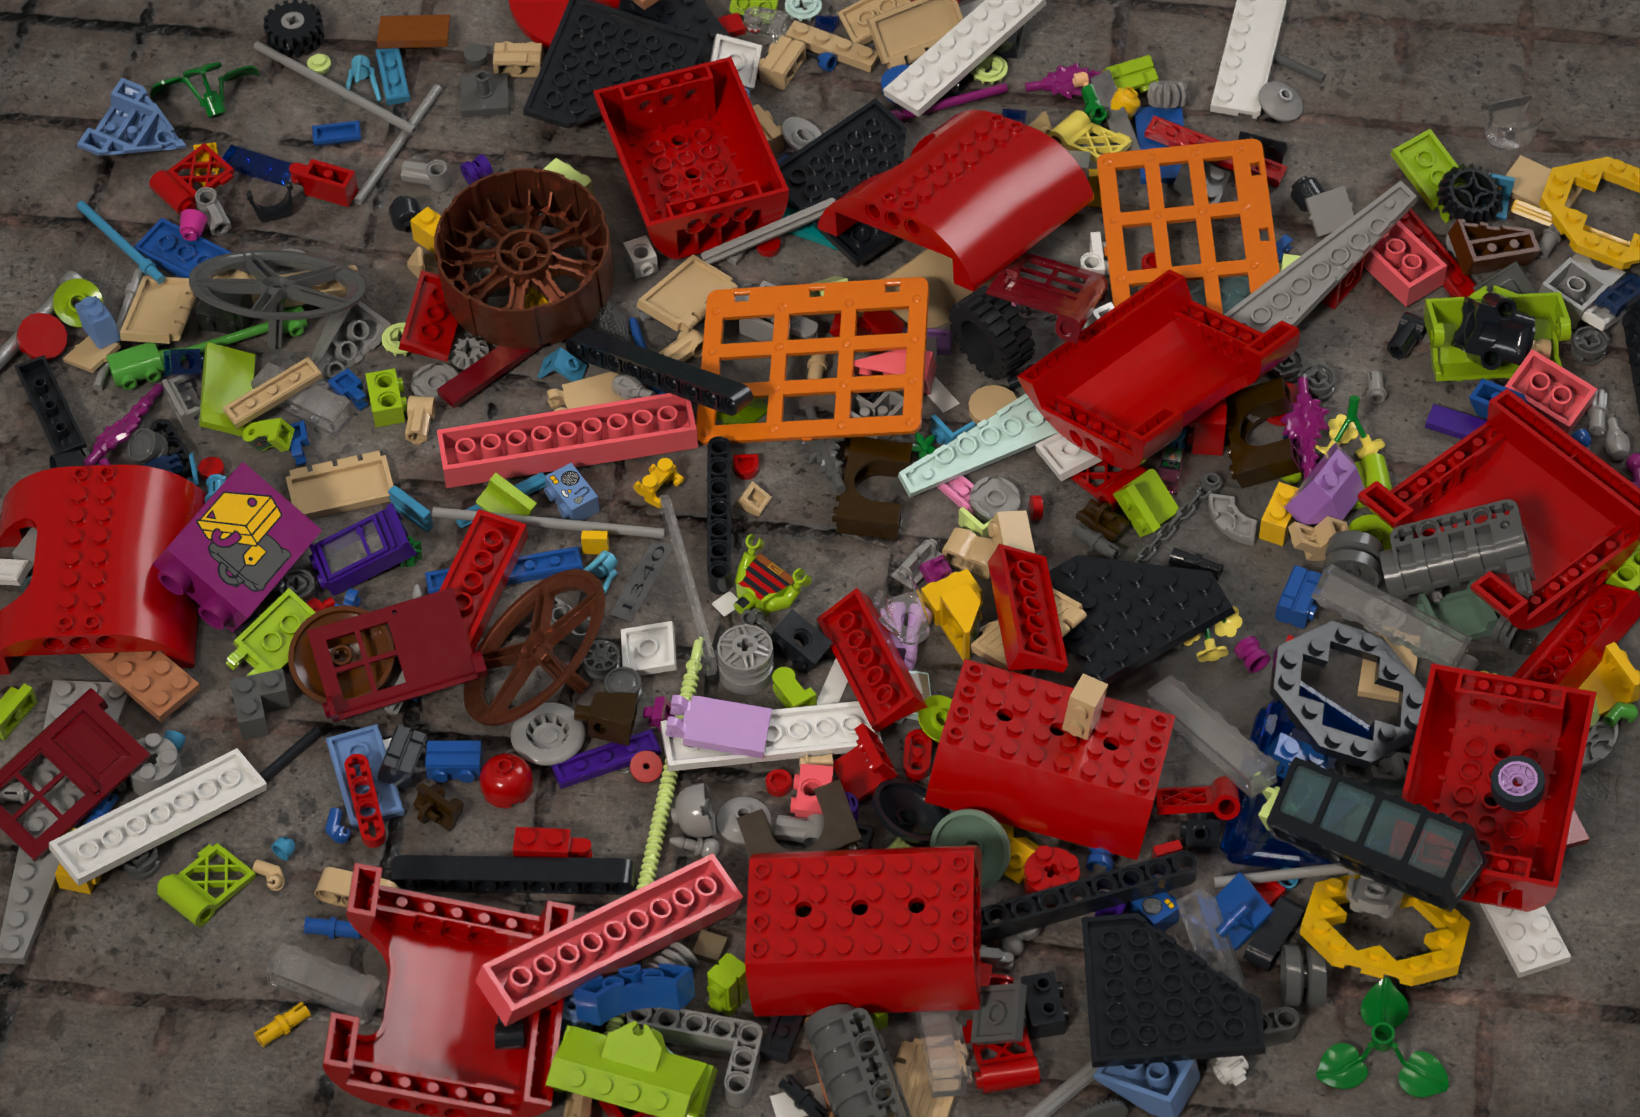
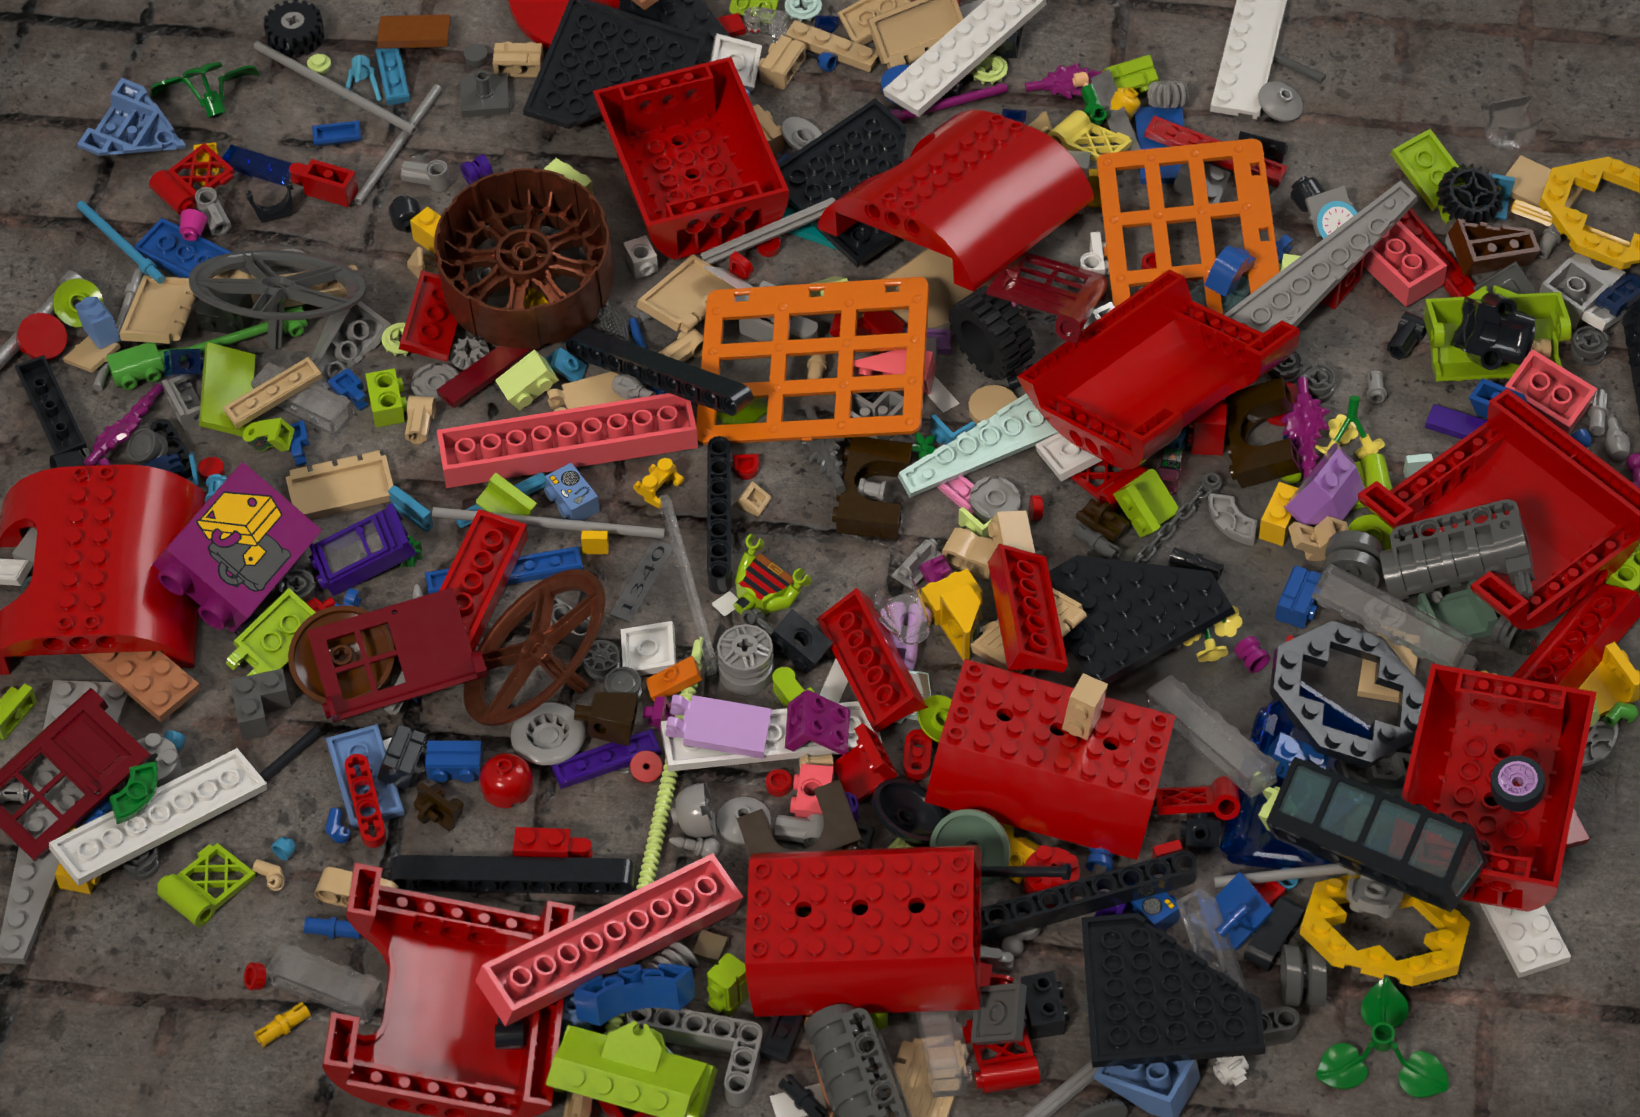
(137, 793): none -> green tile
(255, 976): none -> red tile
(527, 380): none -> yellowish green brick
(603, 566): medium azure plant -> none
(674, 678): none -> orange plate
(728, 277): none -> white sticker
(740, 266): none -> red tile
(817, 720): none -> magenta bracket
(873, 490): none -> light grey bush
(1028, 871): none -> black bar
(1228, 270): none -> blue brick
(1333, 216): none -> sticker
(1415, 462): none -> light aqua tile

